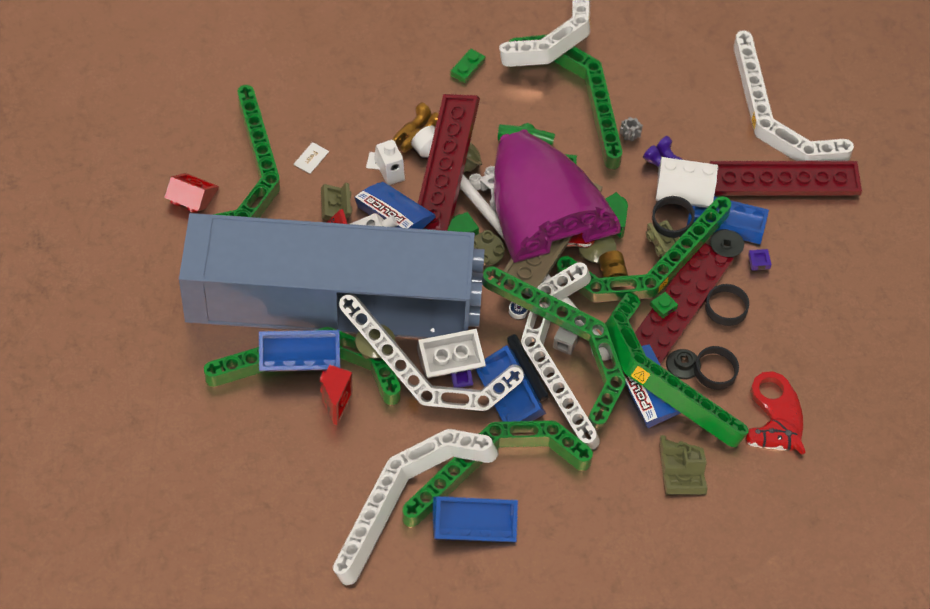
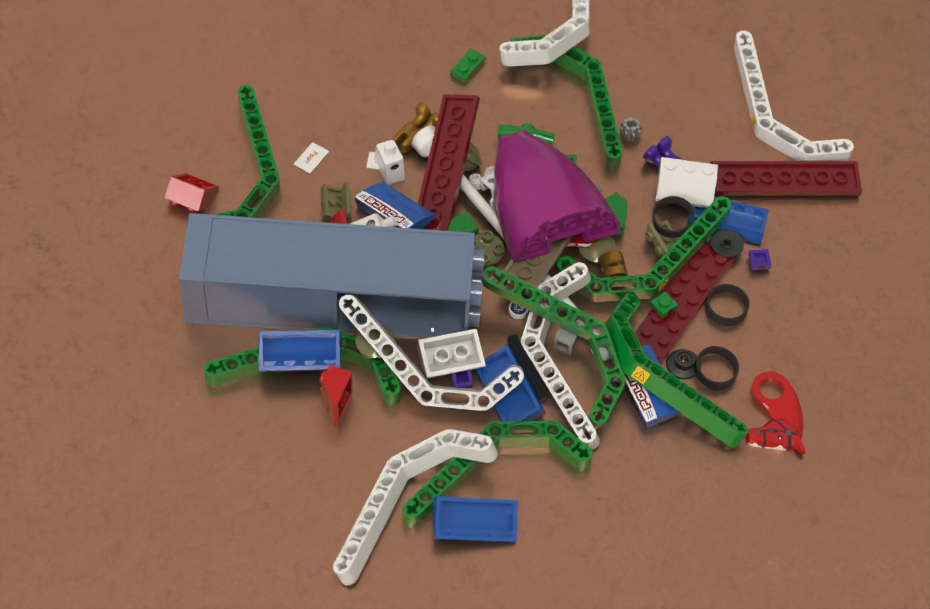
(682, 467): olive slope -> none

